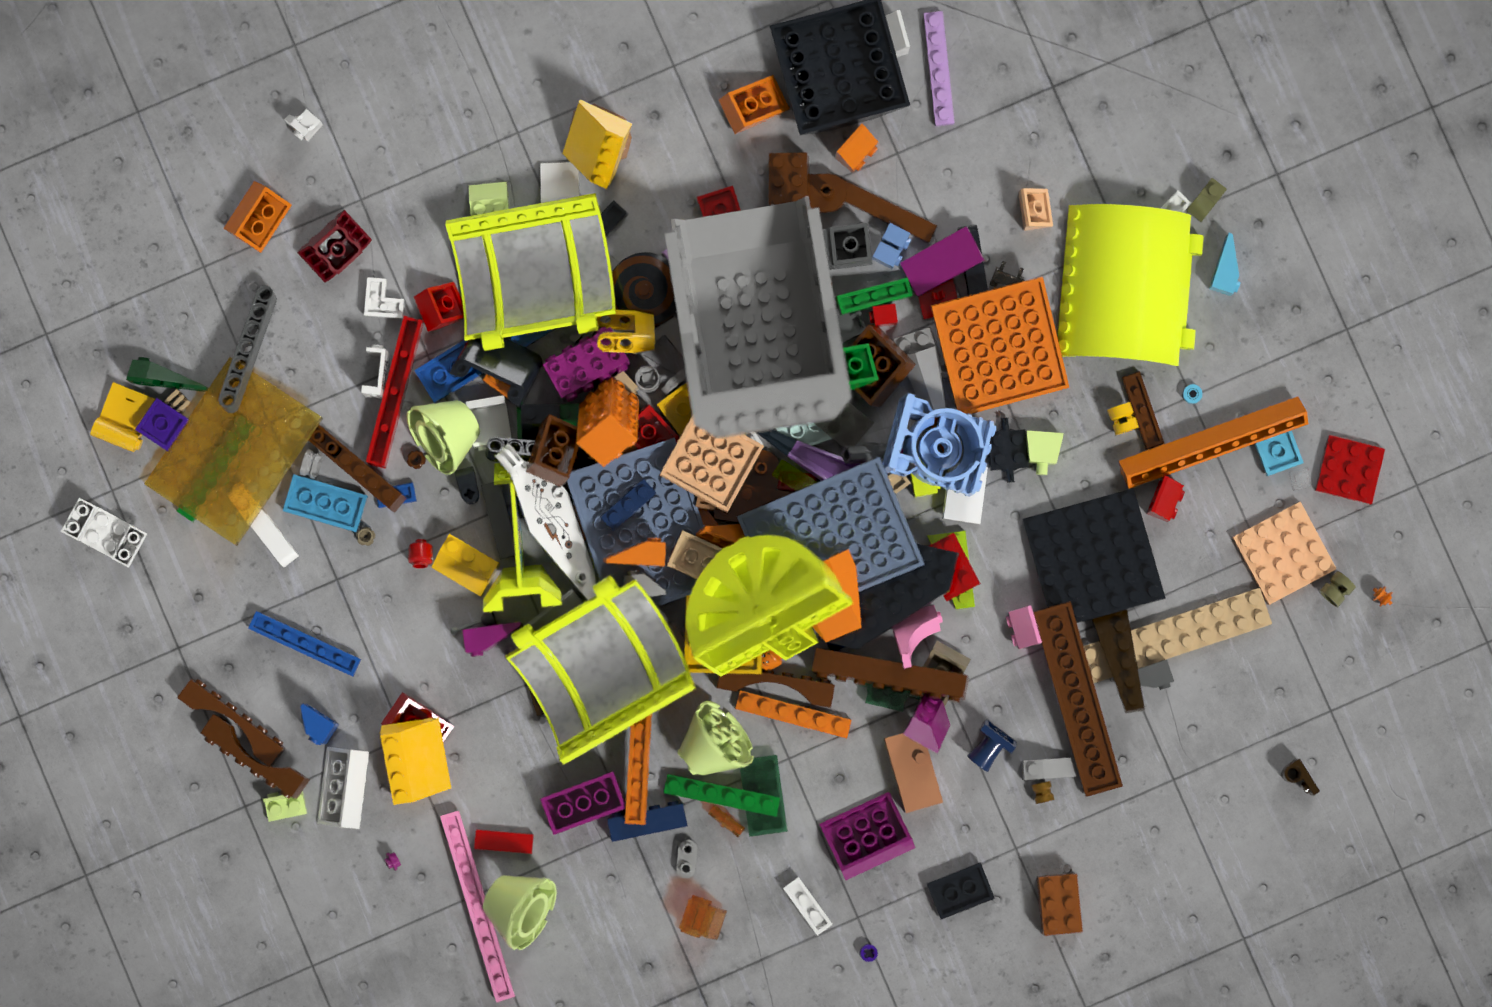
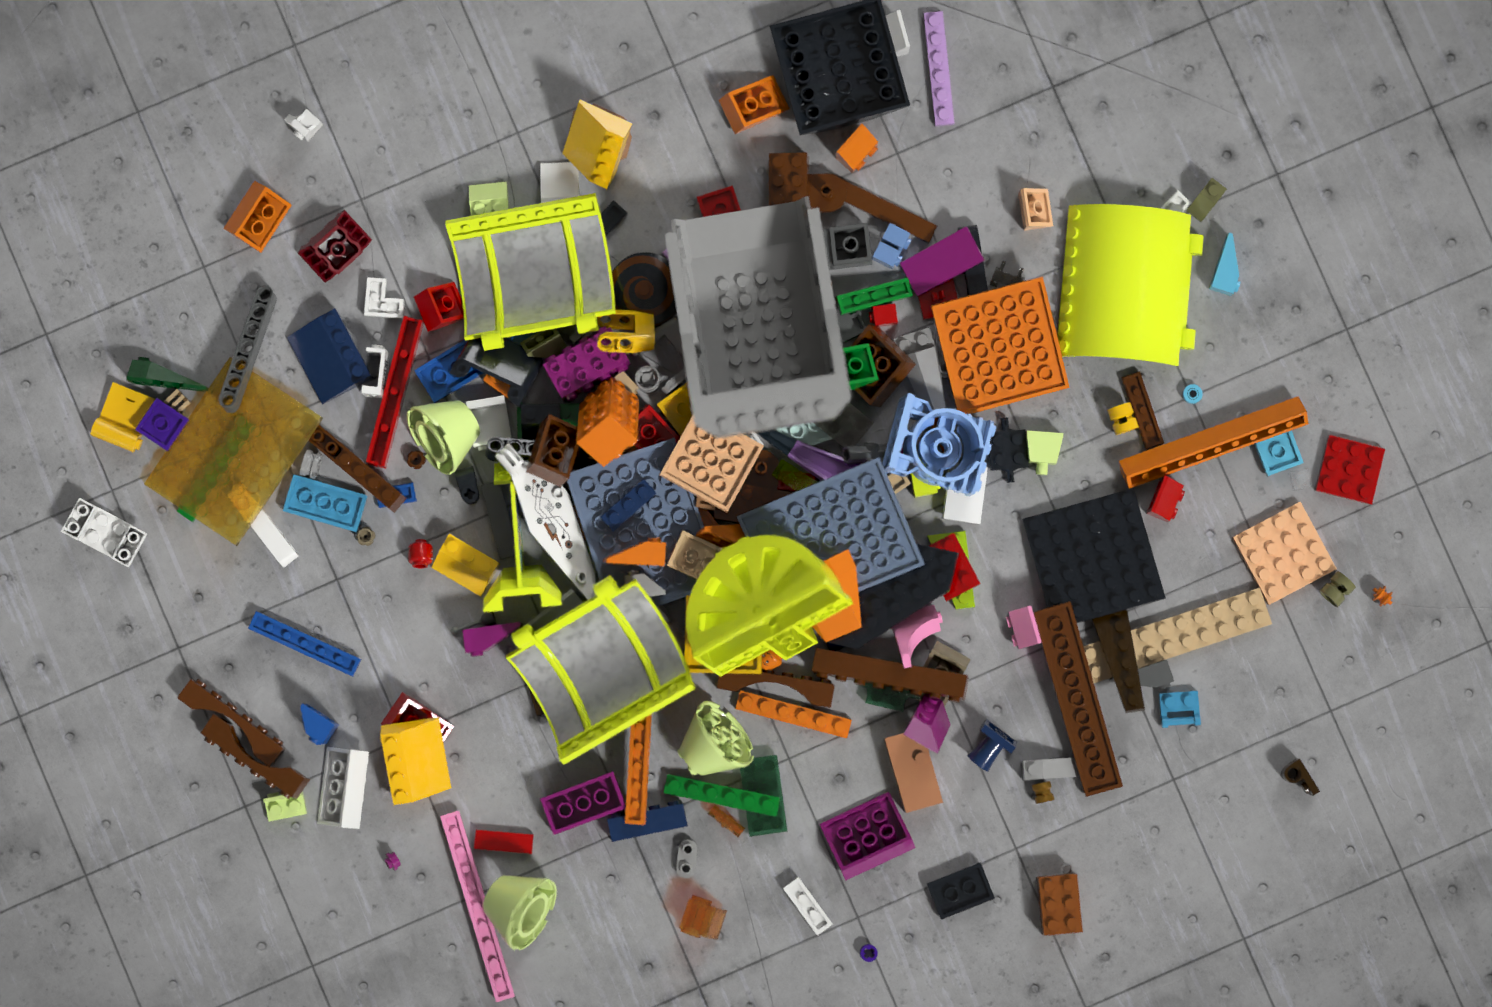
(329, 356): none -> dark blue slope
(544, 344): none -> olive slope
(1179, 702): none -> dark azure plate

